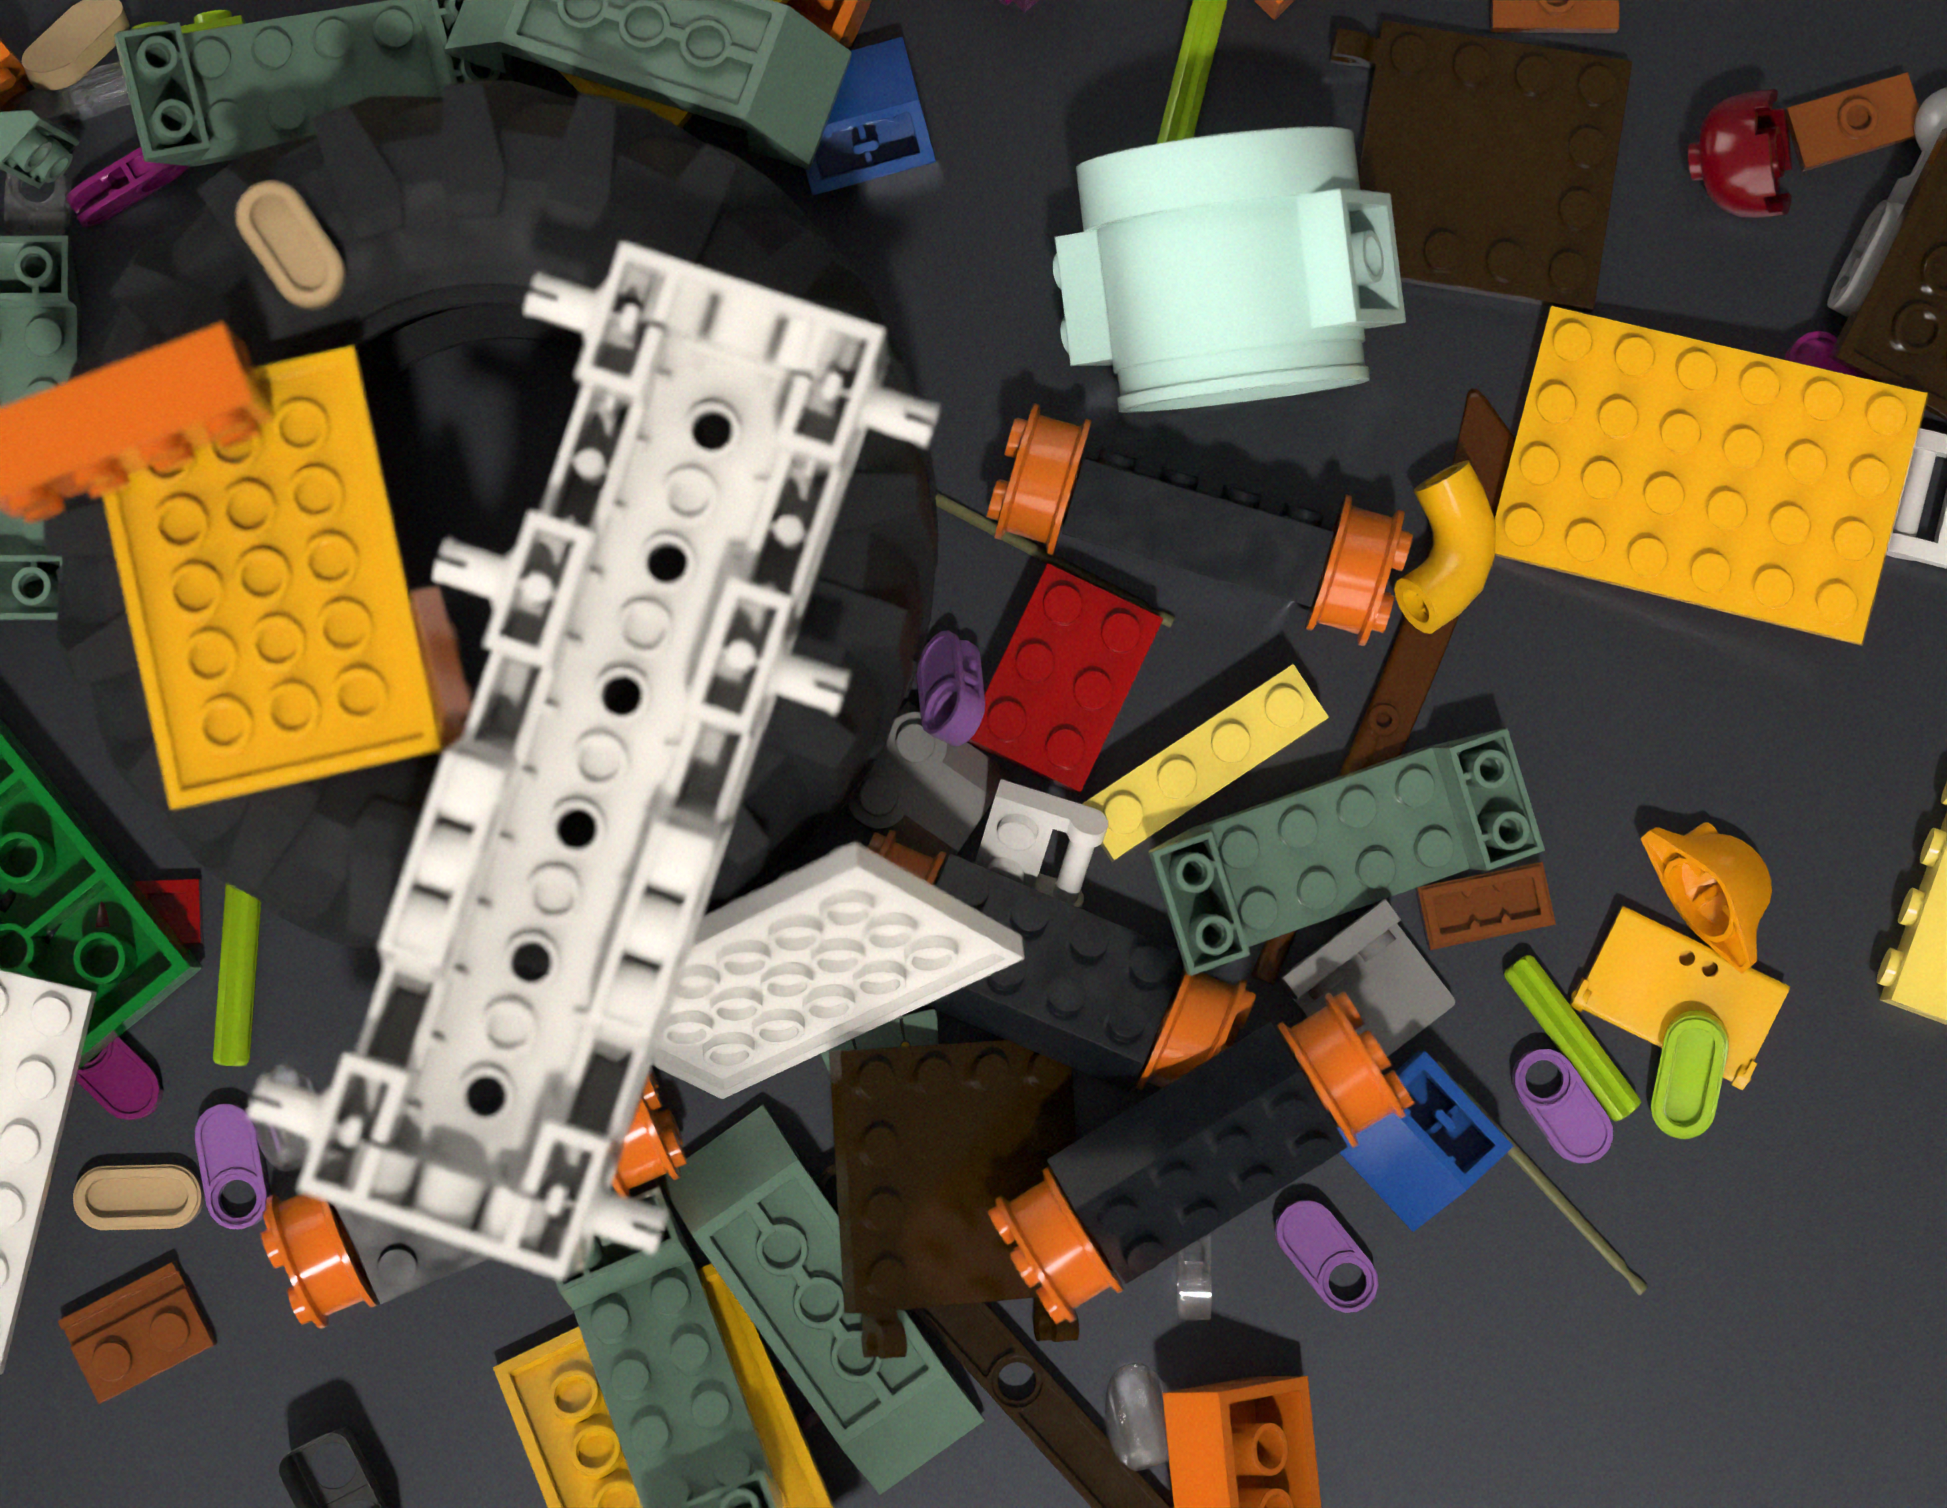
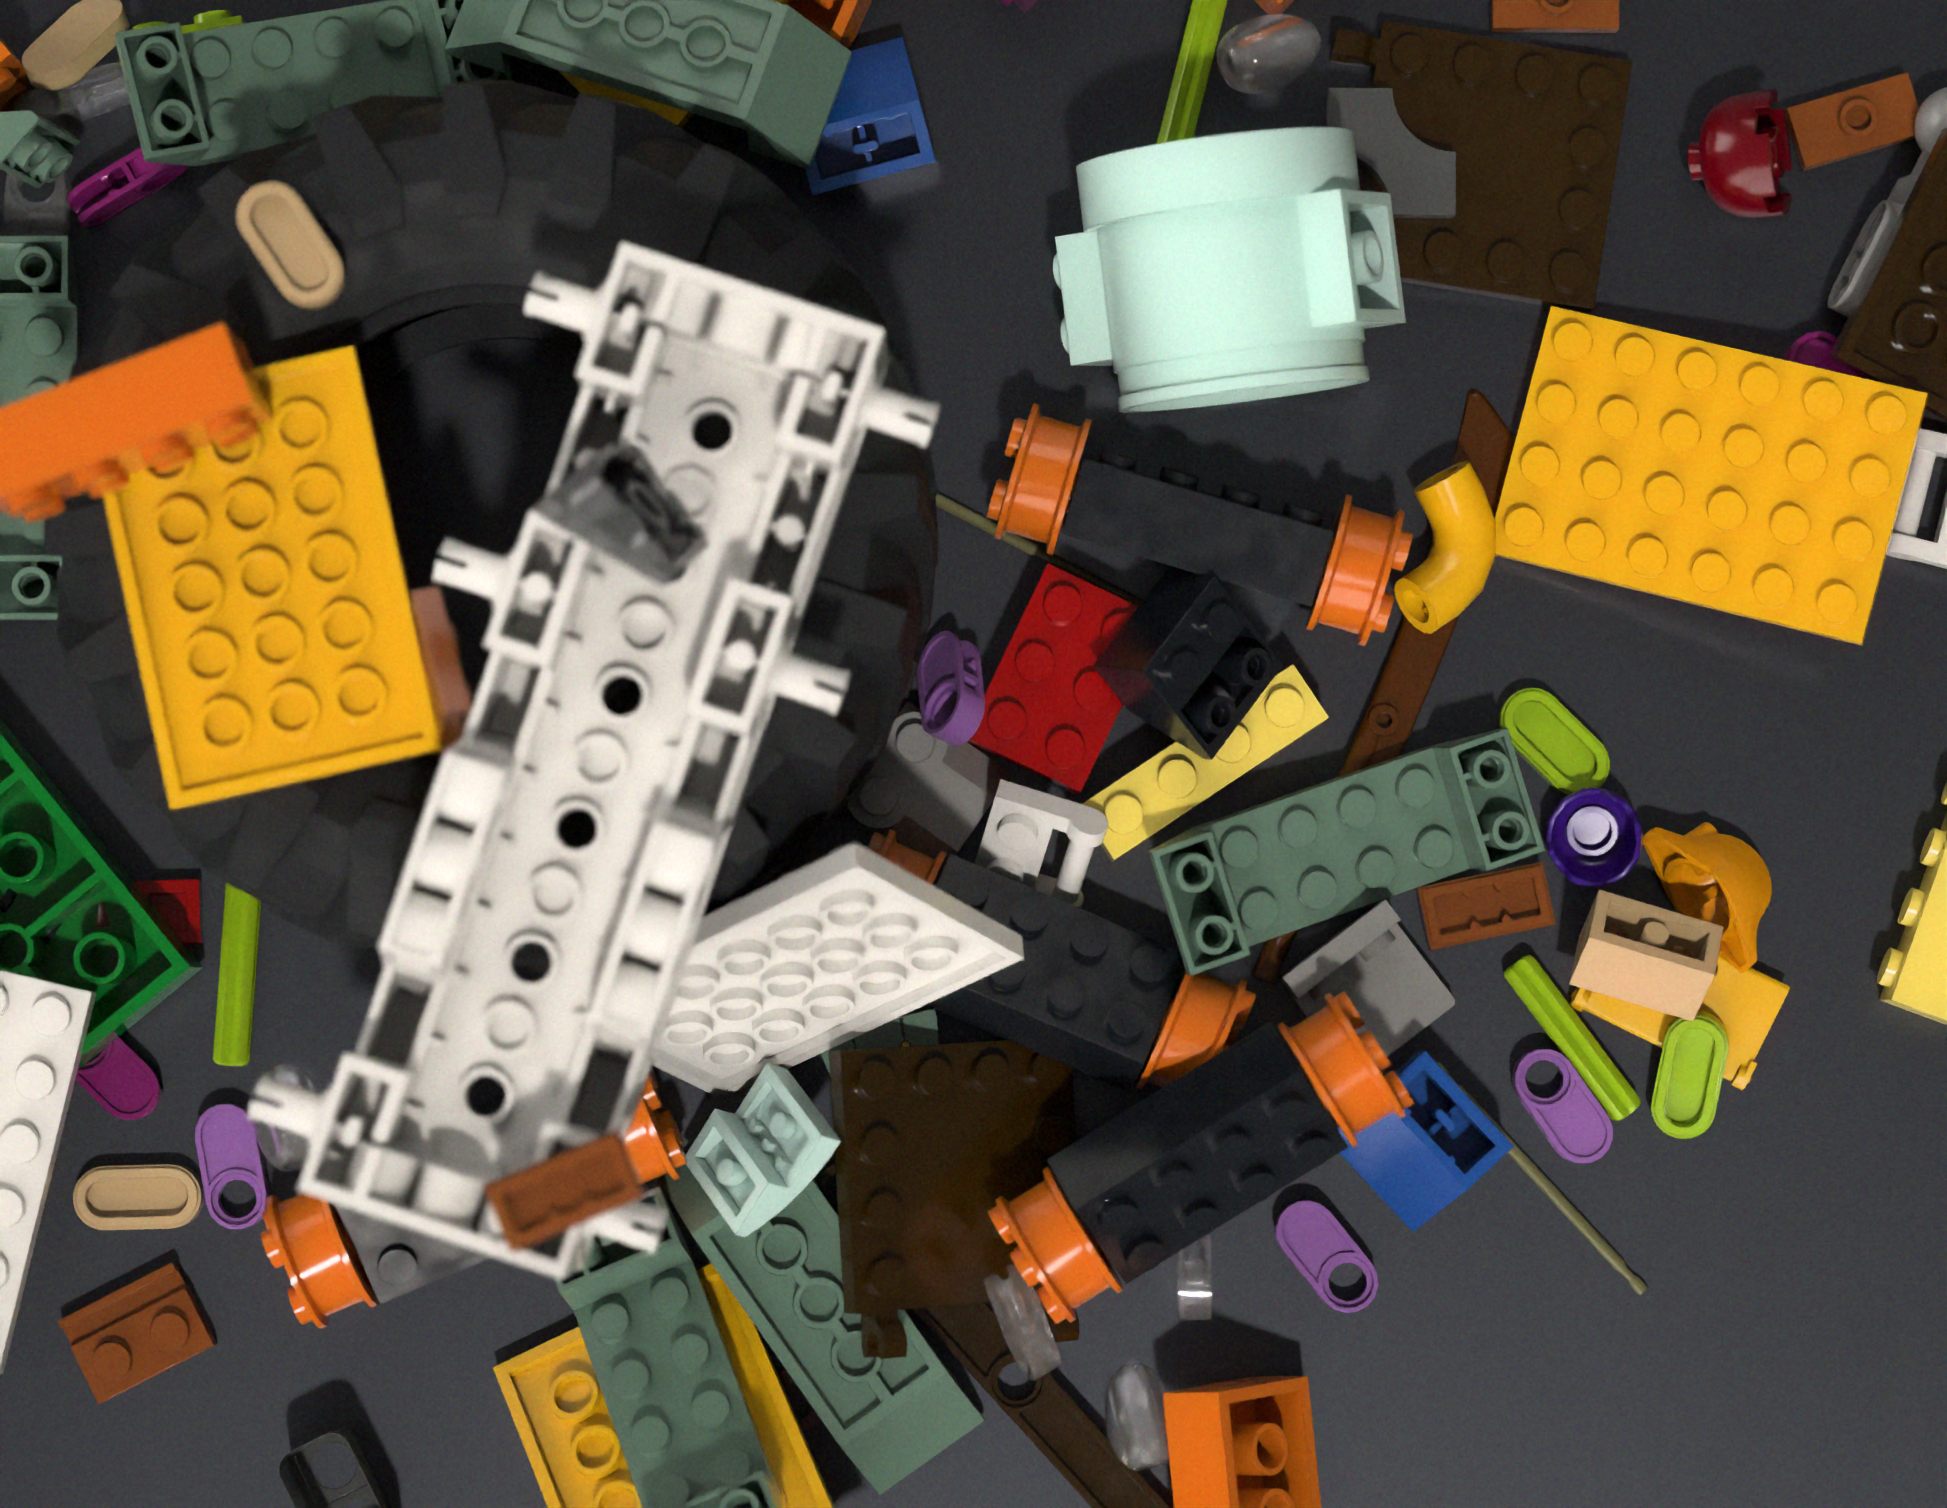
(564, 1191): none -> dark orange plate
(622, 514): none -> dark grey slope
(763, 1152): none -> light aqua slope
(1023, 1323): none -> clear piece
(1189, 662): none -> black slope
(1267, 52): none -> clear animal
(1411, 171): none -> dark grey tile
(1554, 741): none -> lime tile
(1594, 837): none -> dark purple hair
(1646, 955): none -> tan brick

